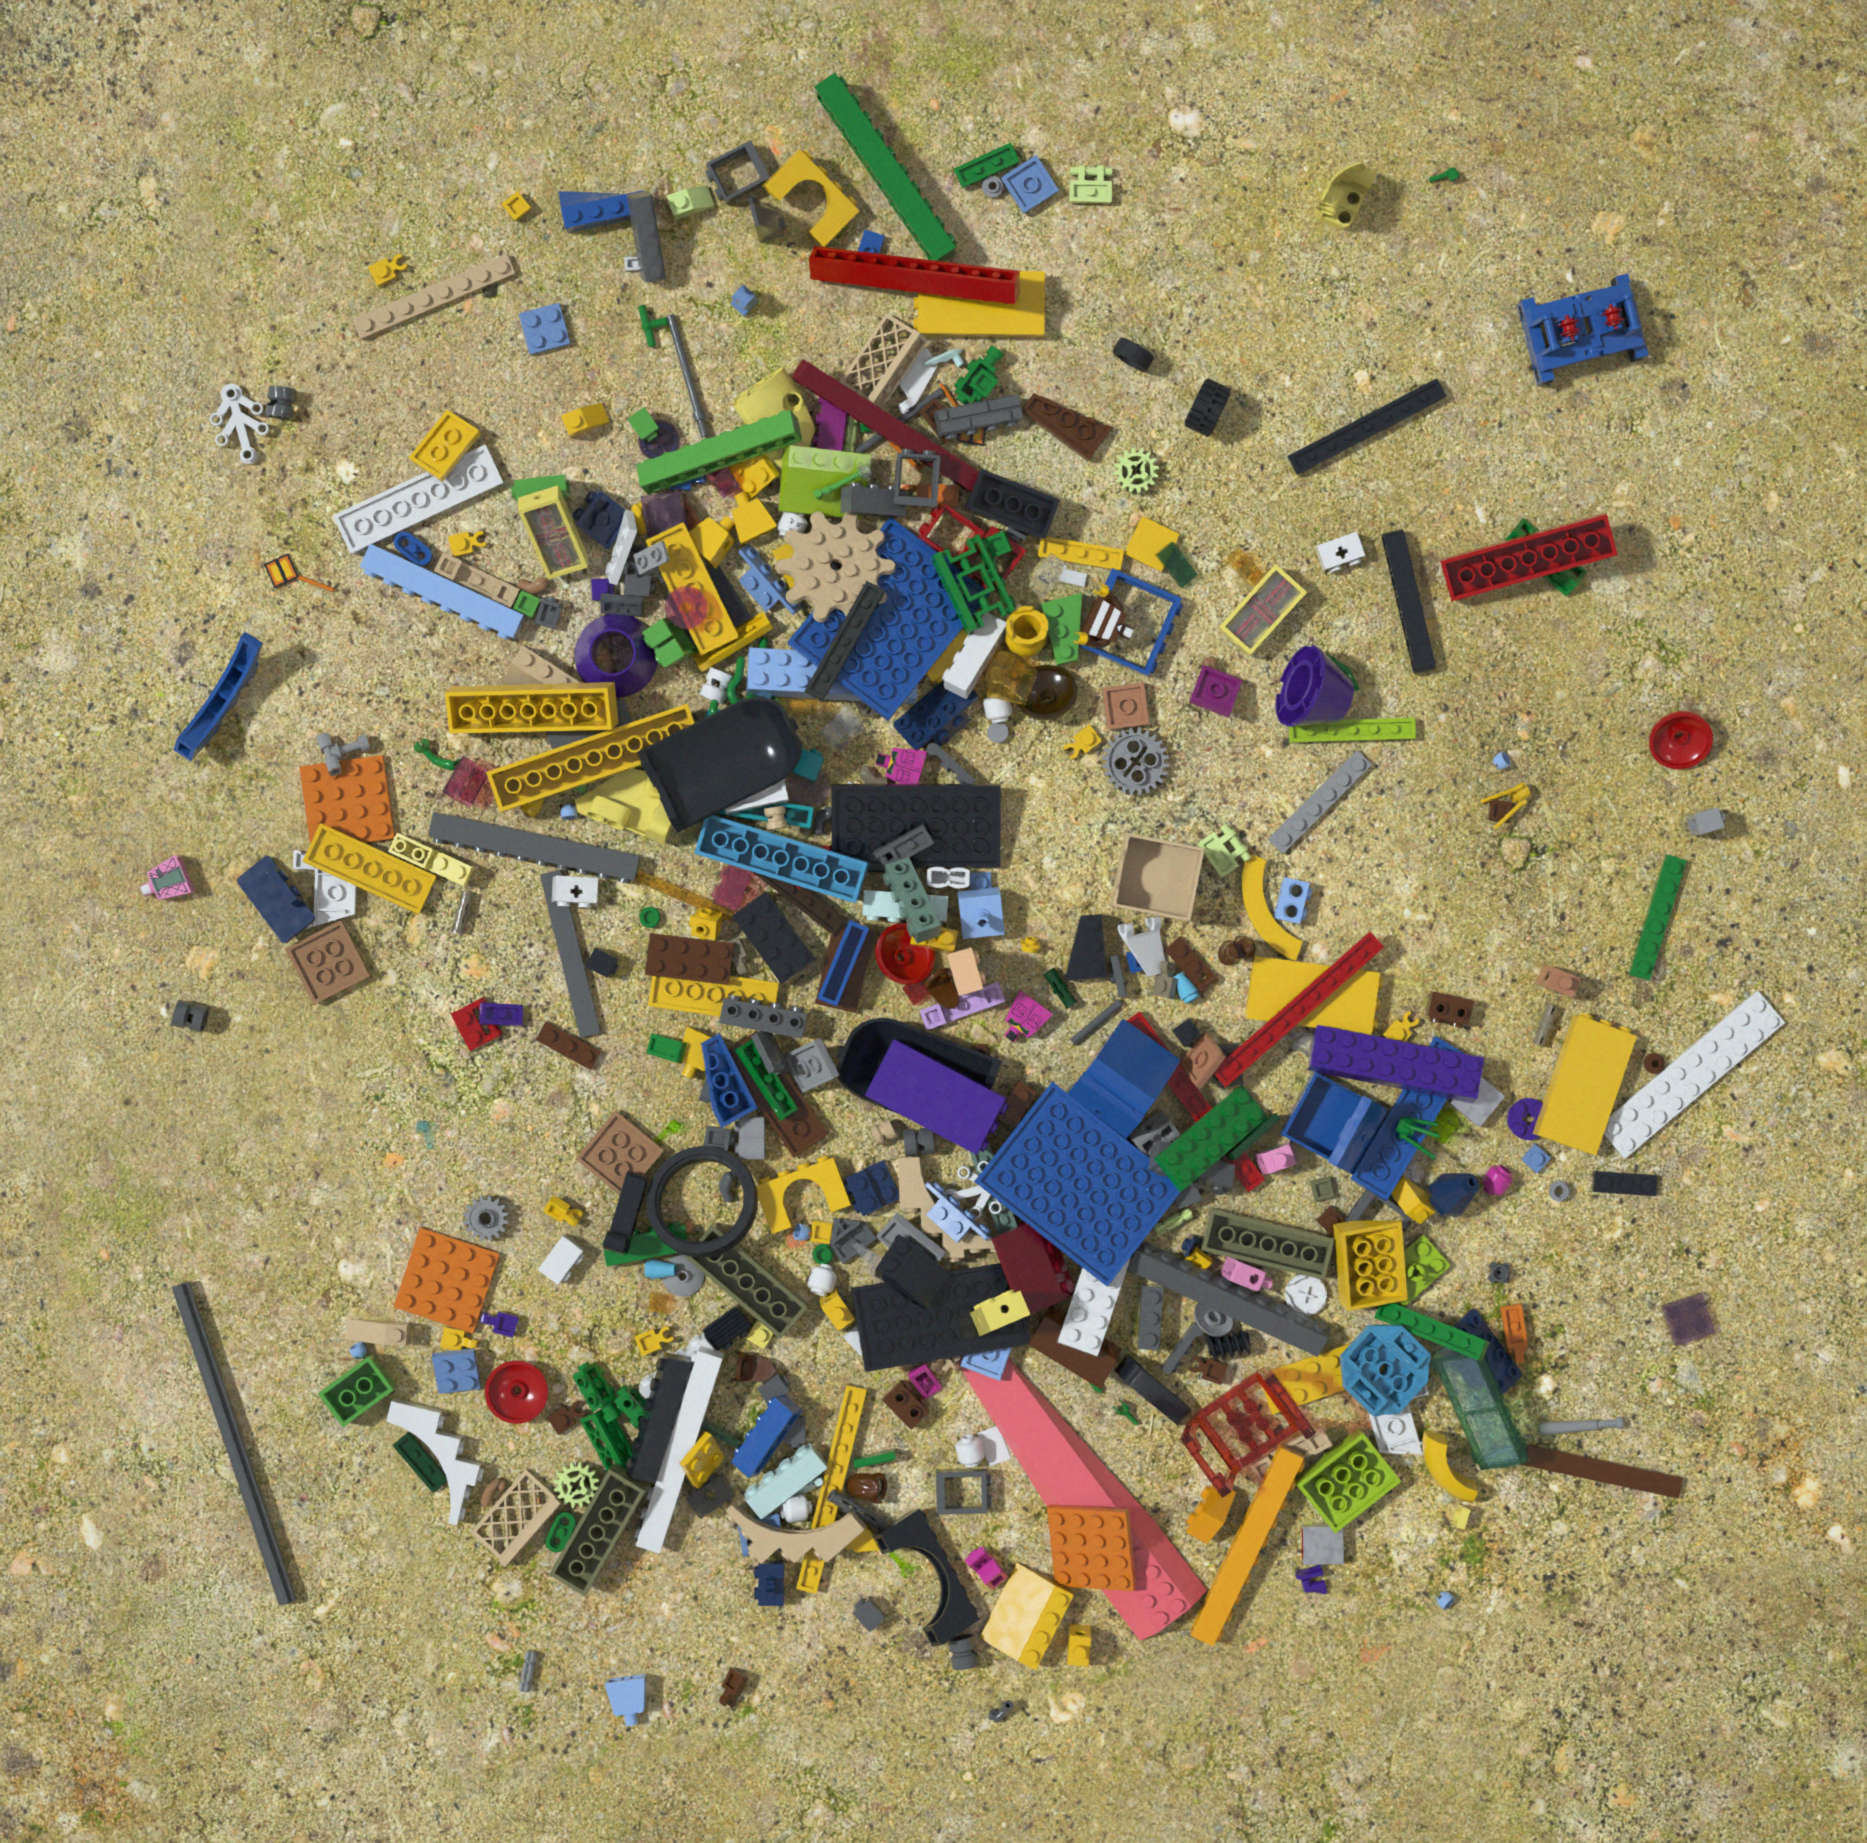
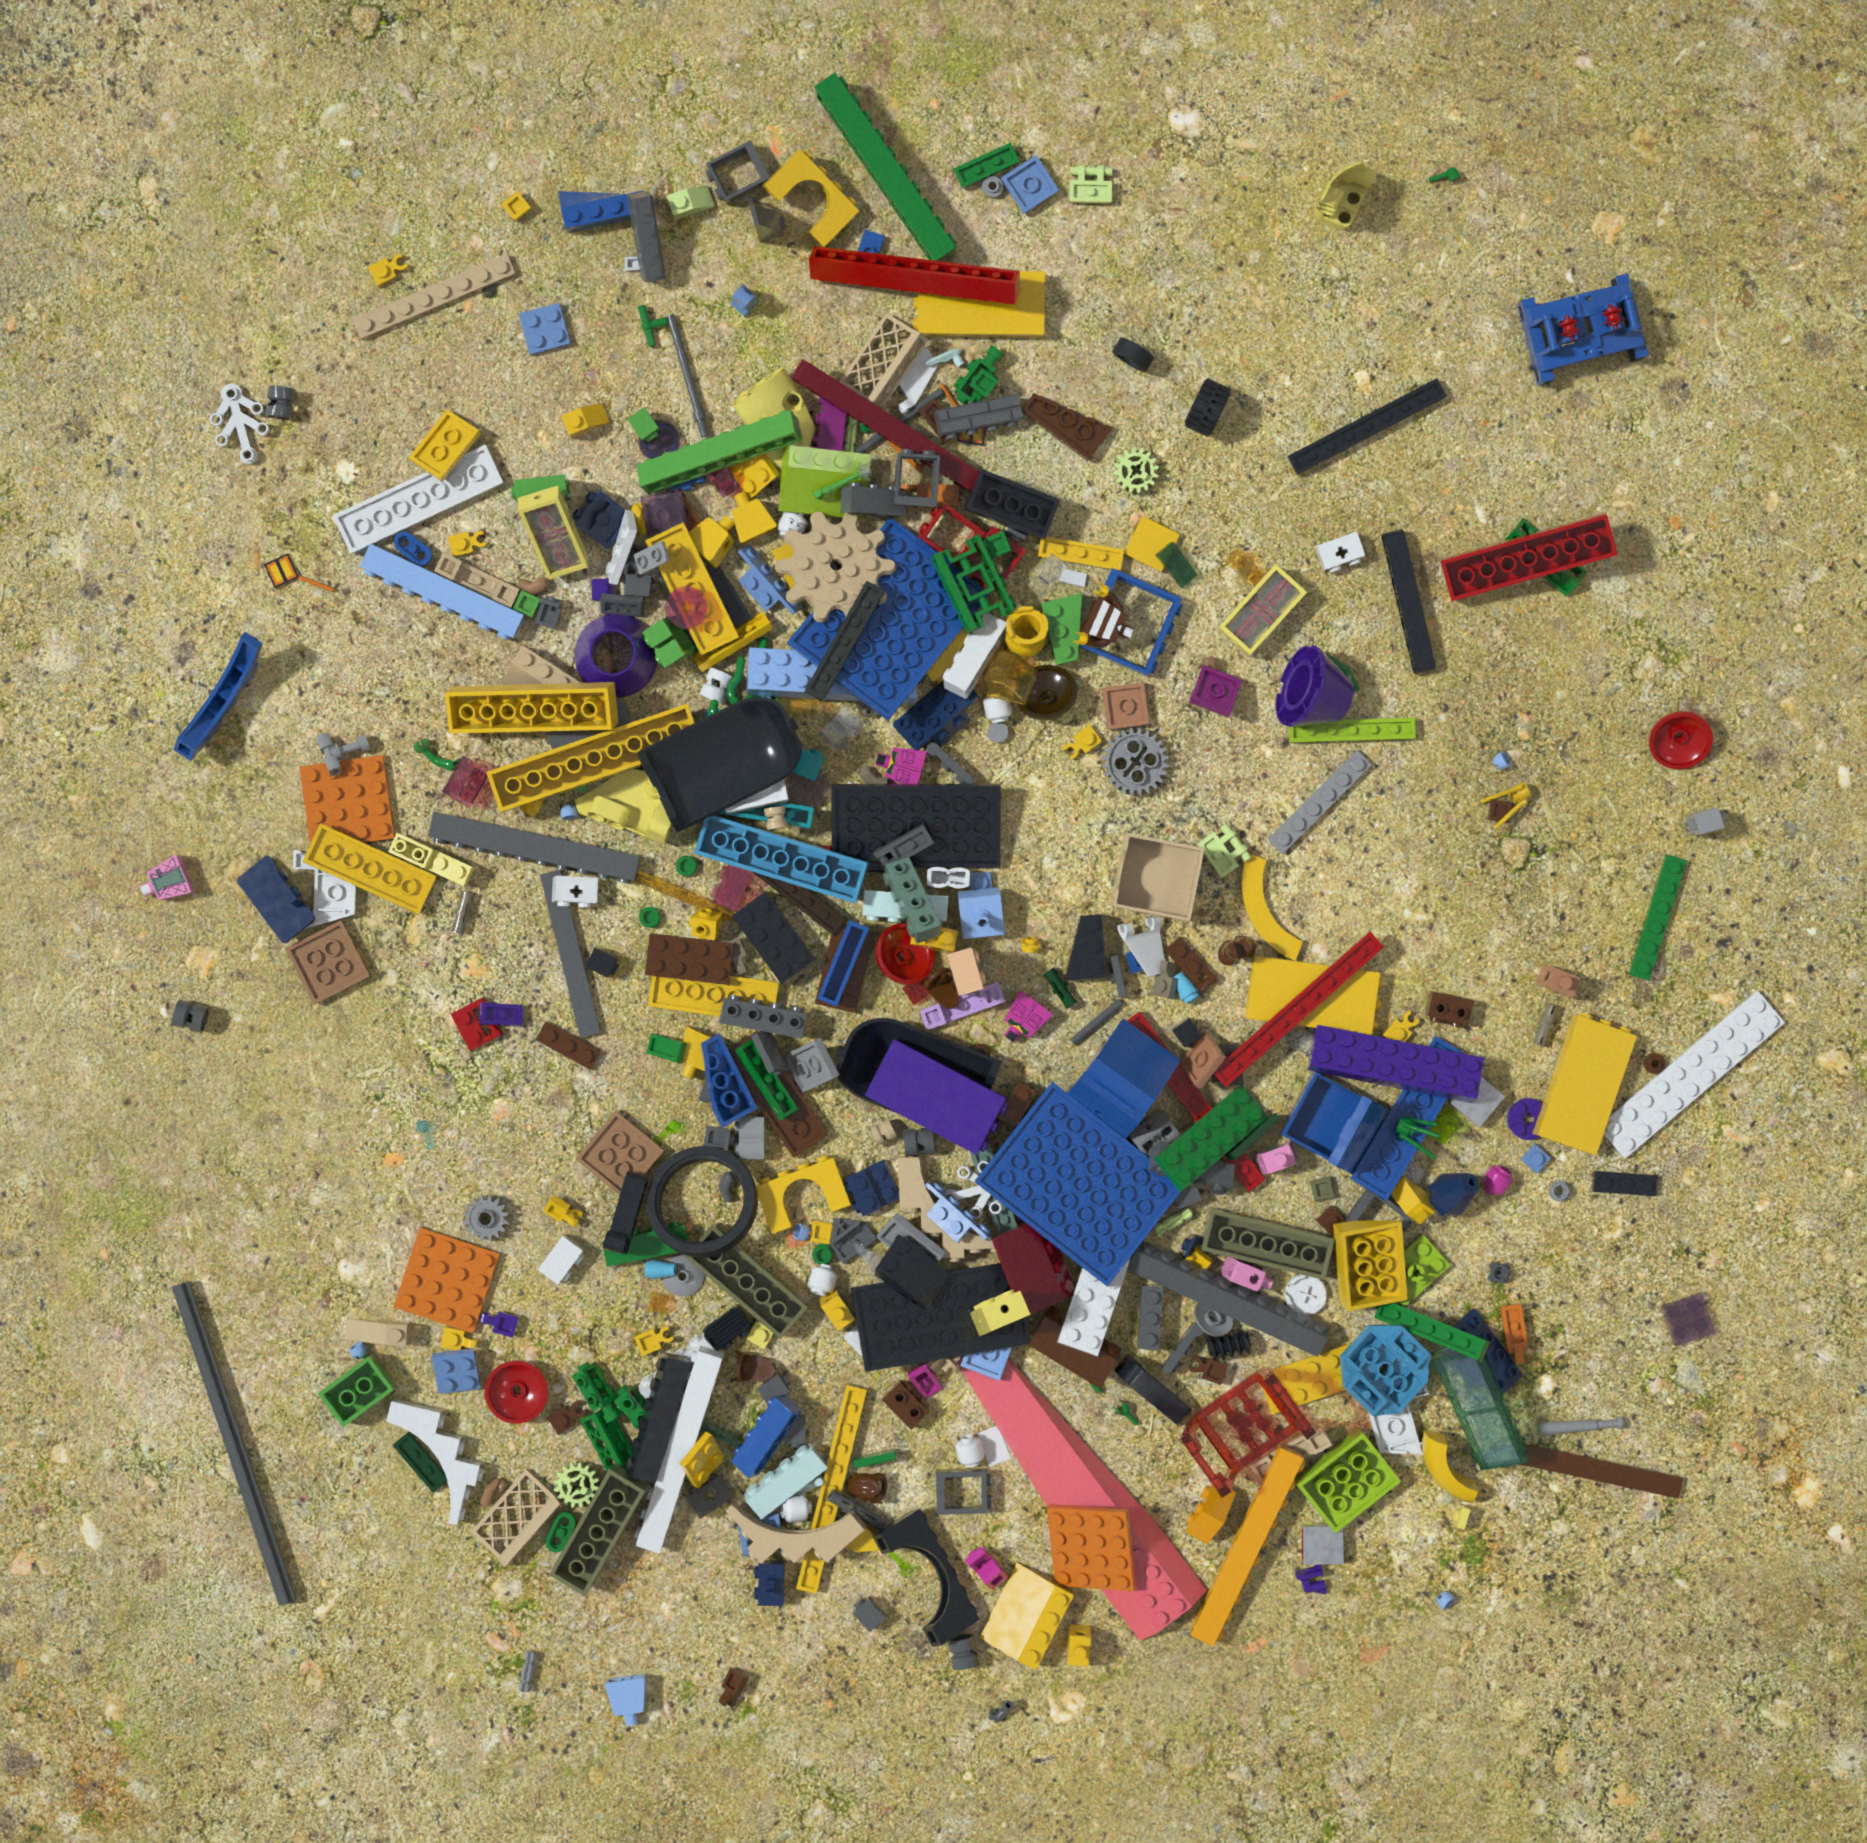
(686, 866): none -> green tile
(820, 819): dark grey arm -> none
(1286, 899): light blue brick -> none

